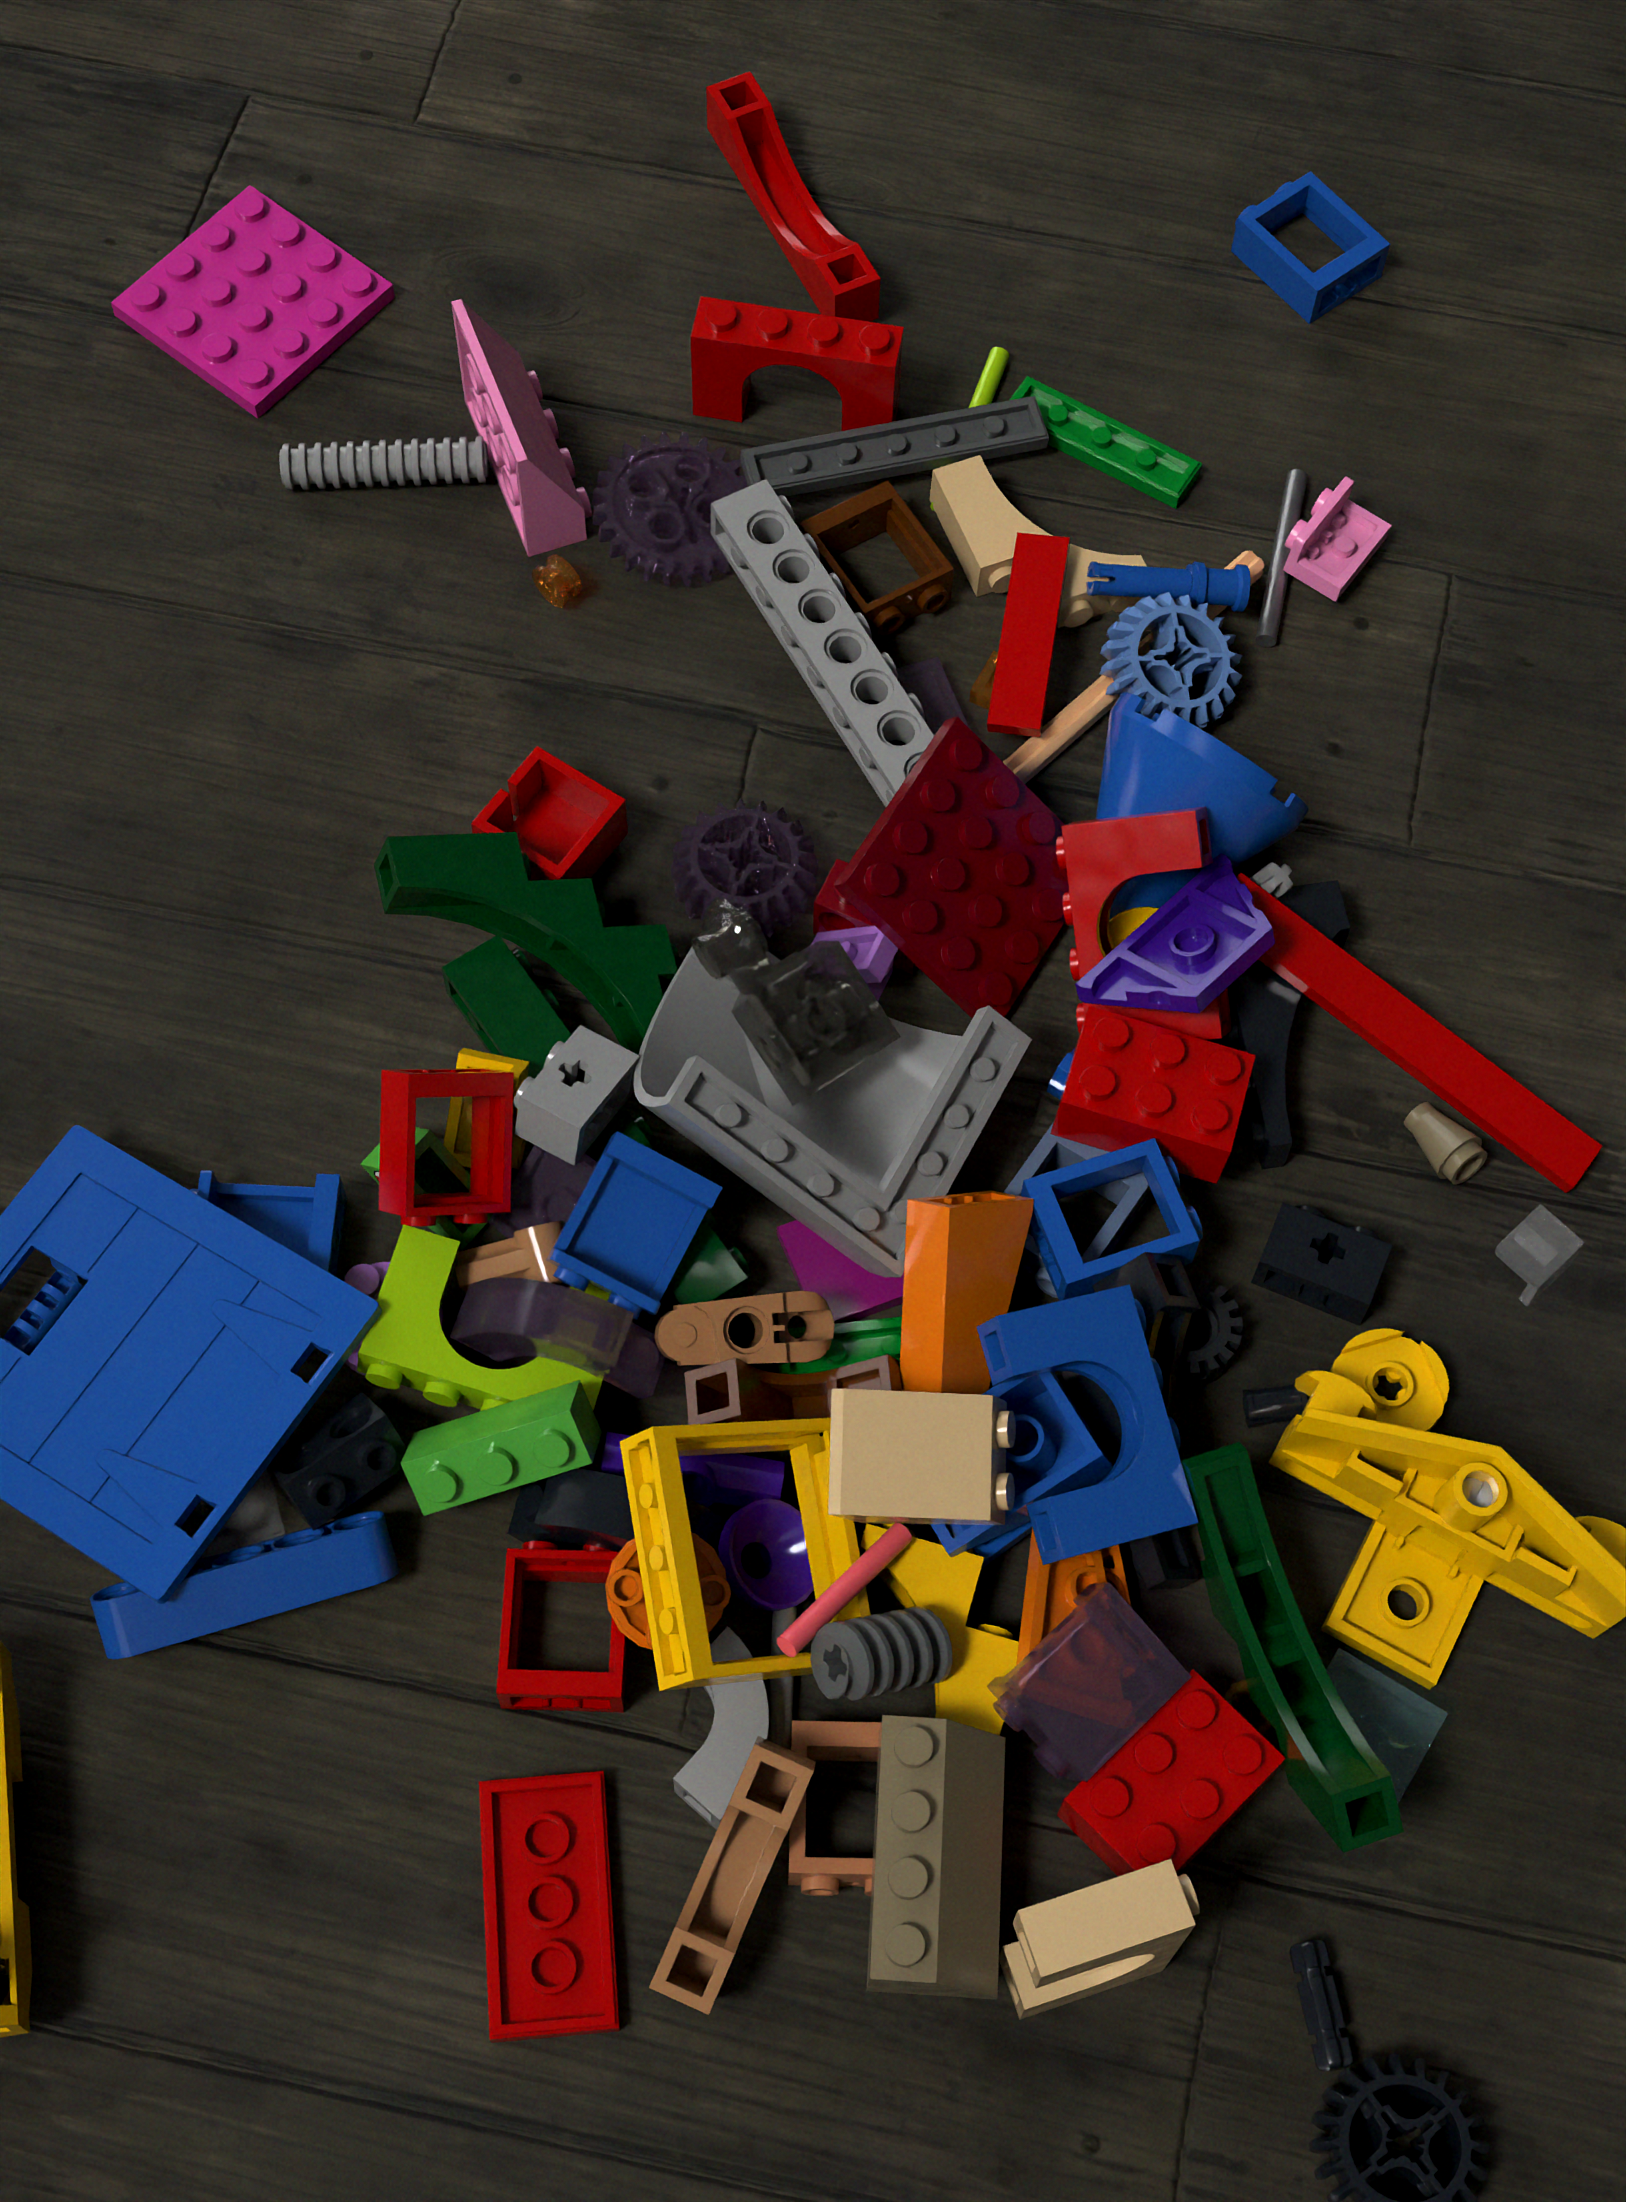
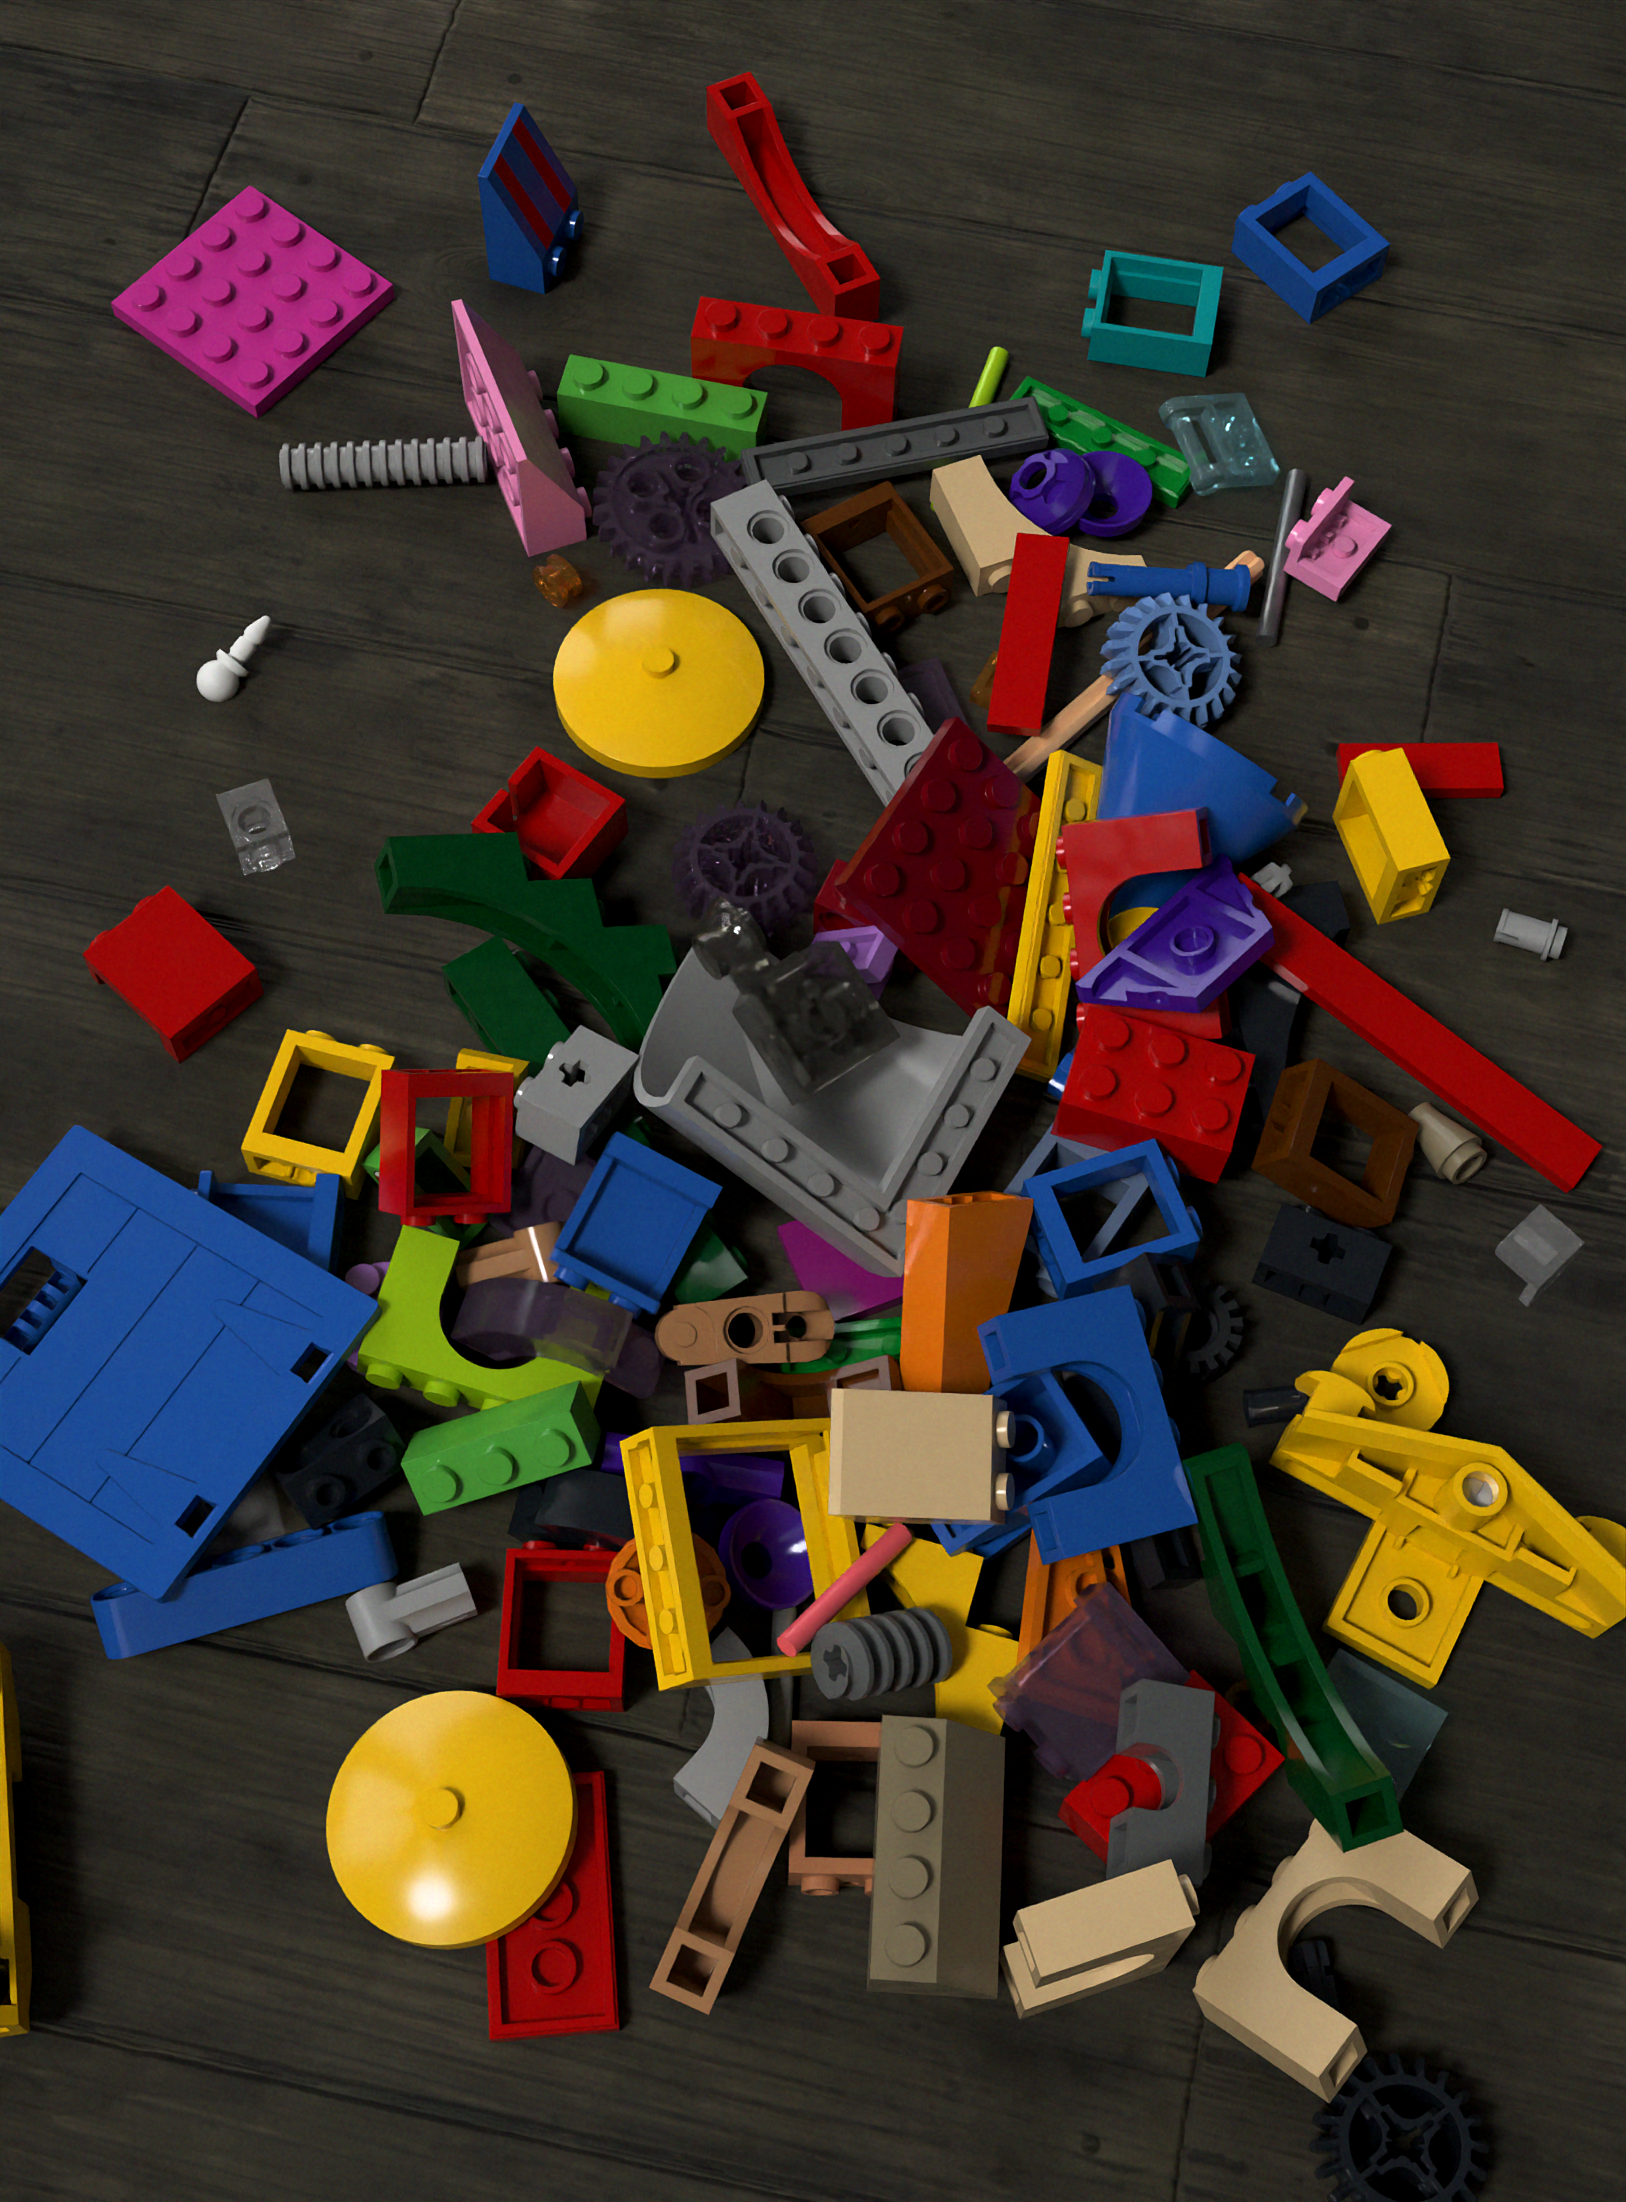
(174, 971): none -> red panel
(220, 678): none -> white bar
(250, 809): none -> clear brick
(300, 1161): none -> yellow window
(393, 1616): none -> light grey piece
(452, 1820): none -> yellow dish
(526, 206): none -> blue slope
(628, 401): none -> bright green brick
(659, 683): none -> yellow dish
(1045, 941): none -> yellow tile
(1060, 496): none -> dark purple piece
(1123, 485): none -> dark purple piece
(1157, 281): none -> teal window
(1174, 1734): none -> dark grey arch
(1232, 435): none -> clear light blue plate
(1250, 1983): none -> tan arch
(1292, 1129): none -> reddish brown window
(1390, 835): none -> yellow window
(1440, 768): none -> red tile
(1531, 934): none -> light grey pin

